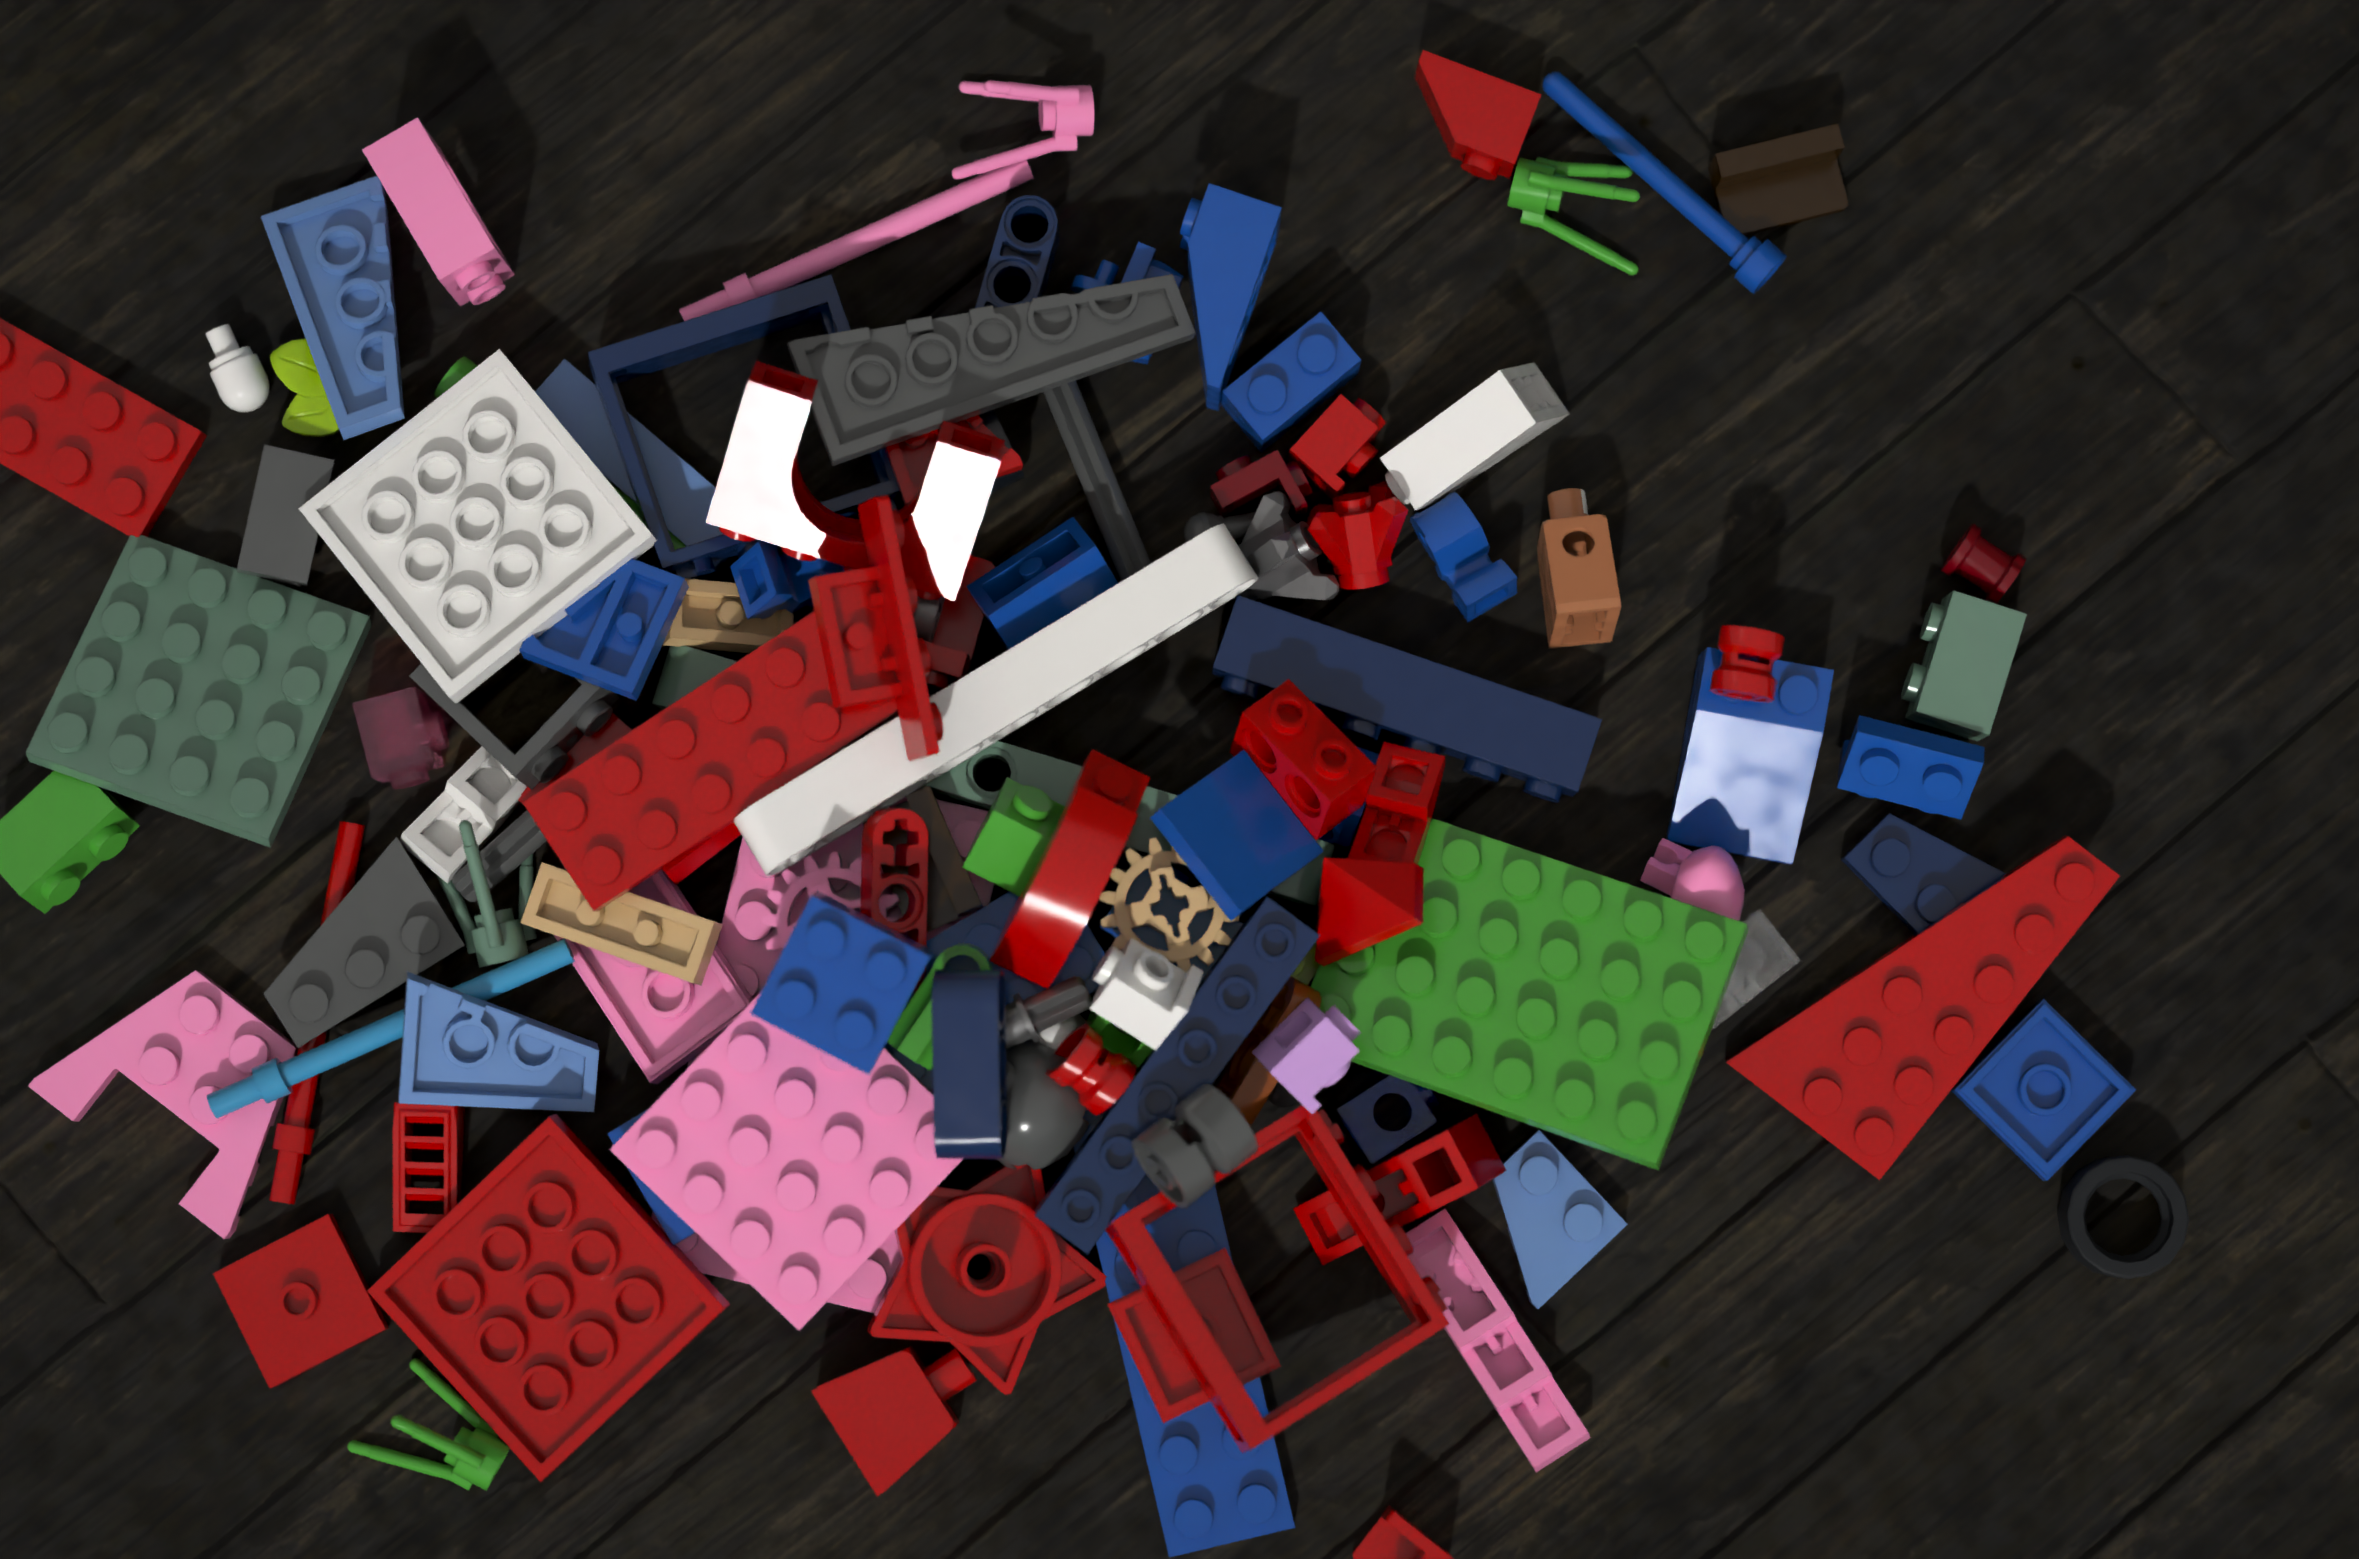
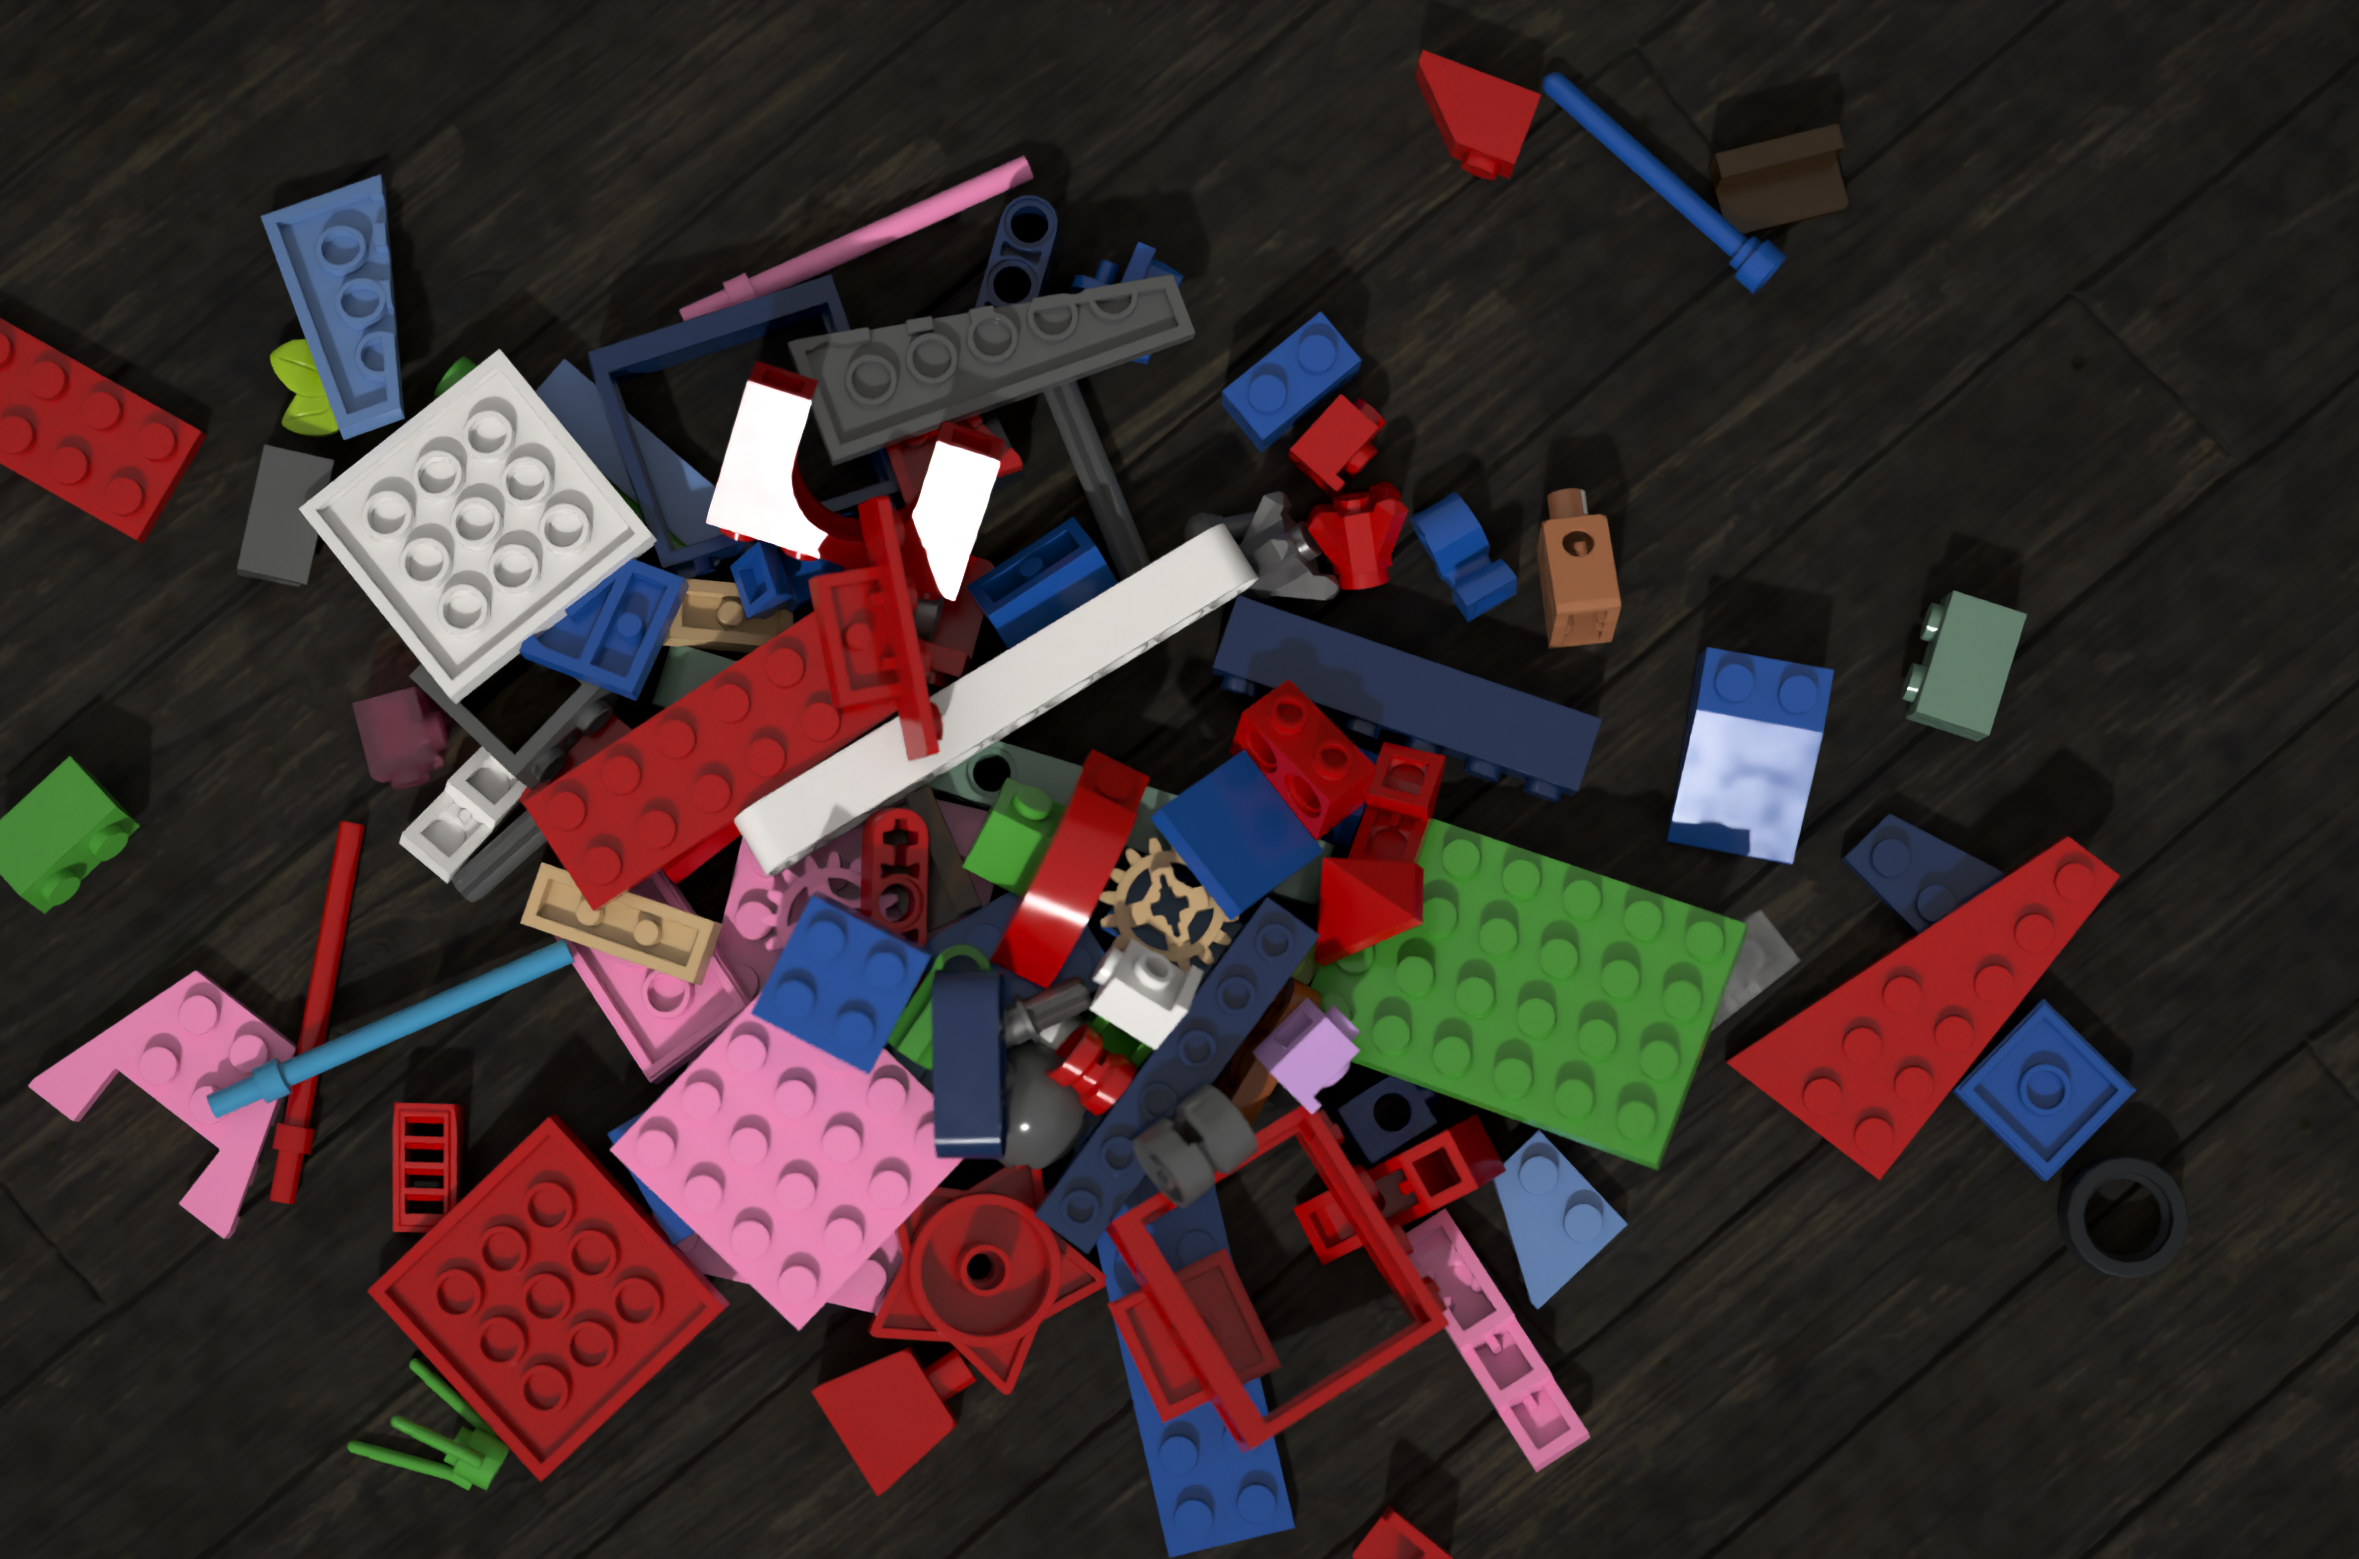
(199, 689): sand green plate -> none
(237, 372): white cylinder -> none
(300, 1301): red plate -> none
(363, 948): dark grey wing -> none
(439, 214): bright pink window -> none
(489, 1056): medium blue wing -> none
(496, 934): sand green plant -> none
(1062, 109): bright pink plant -> none
(1228, 257): blue slope -> none
(1246, 481): dark red bracket -> none
(1472, 435): white slope -> none
(1541, 186): bright green plant -> none
(1698, 877): bright pink piece -> none
(1747, 663): red wheel -> none
(1909, 767): blue bracket -> none
(1983, 564): dark red bush -> none

